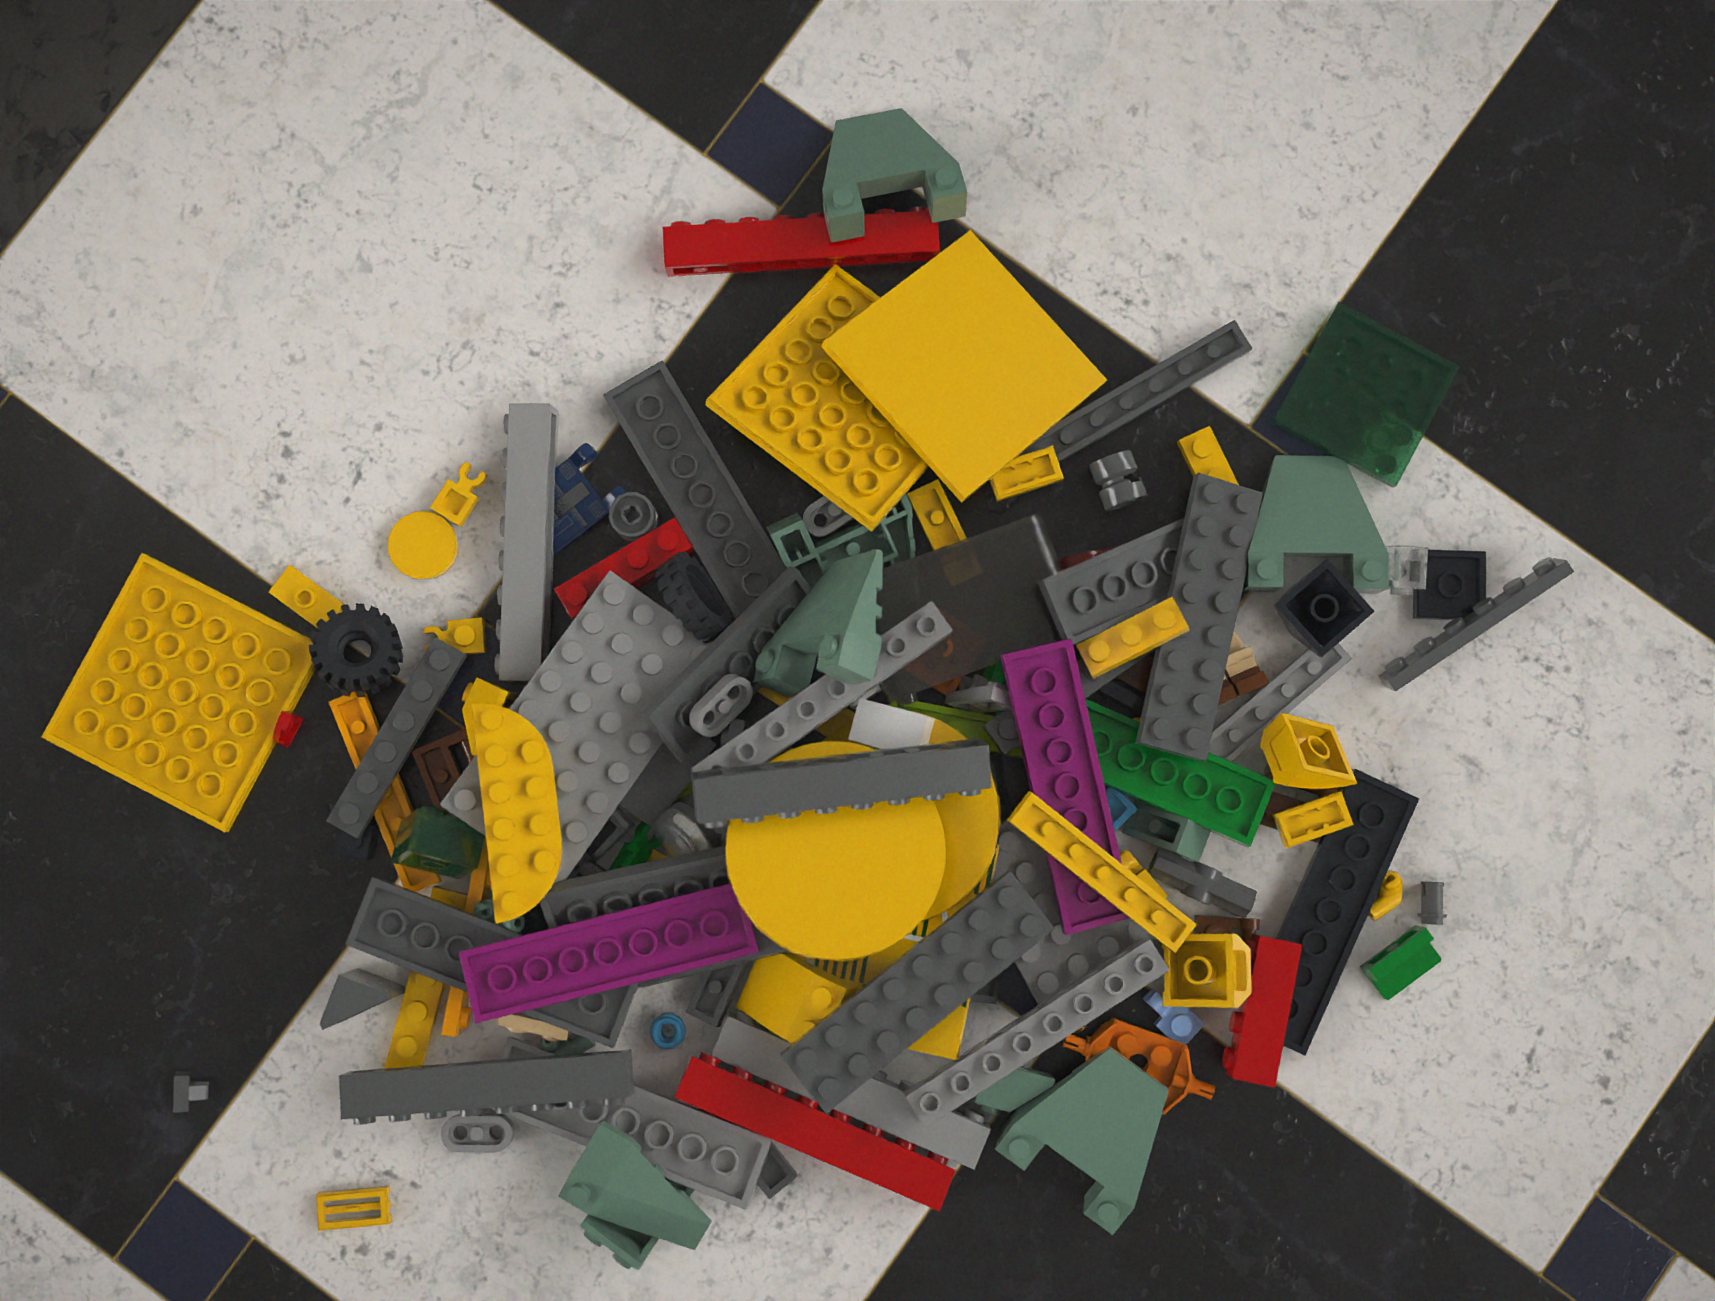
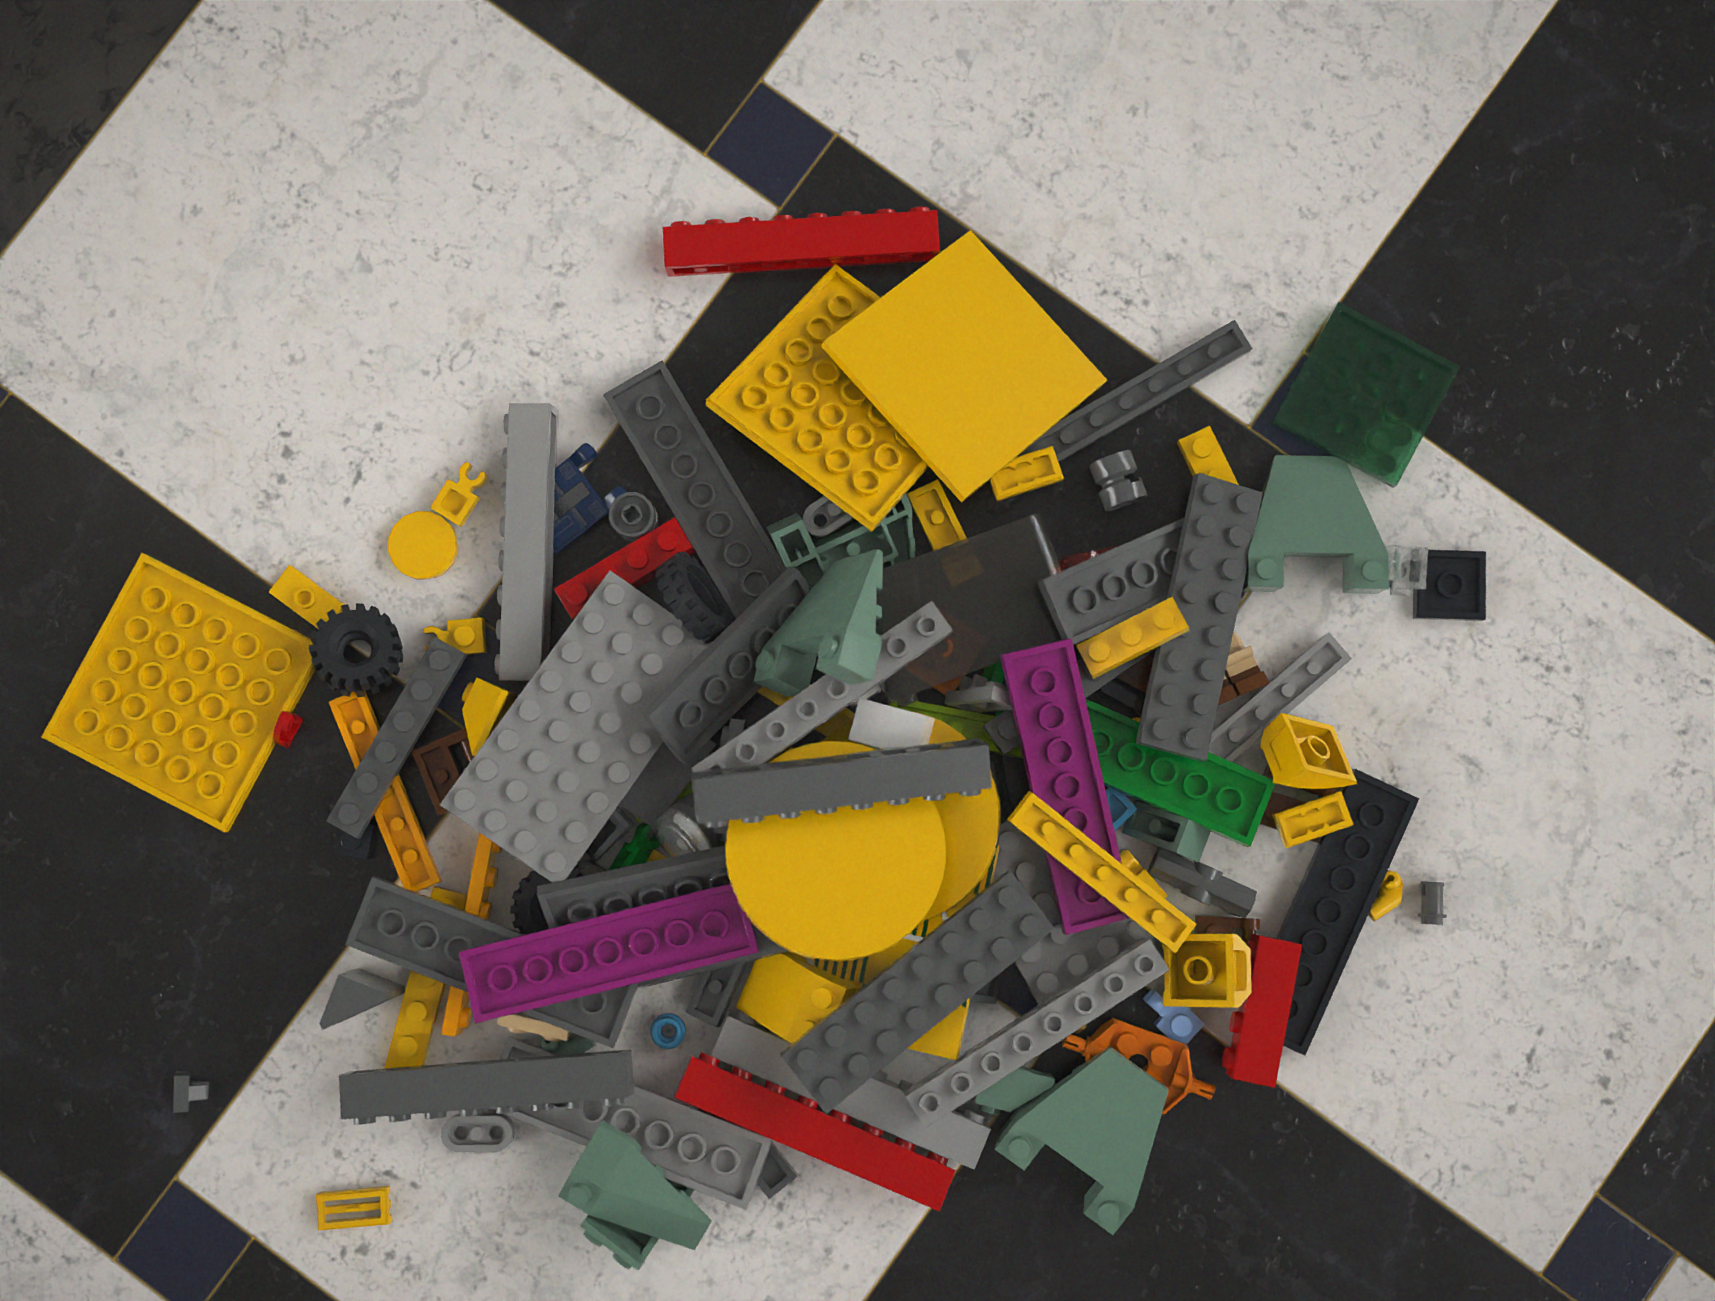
(437, 843): clear green brick -> none
(486, 911): sand green arm -> none
(517, 809): yellow plate -> none
(720, 705): light grey plate -> none
(885, 156): sand green wedge -> none
(1322, 608): black slope -> none
(1401, 962): green panel -> none
(1485, 615): dark grey plate -> none

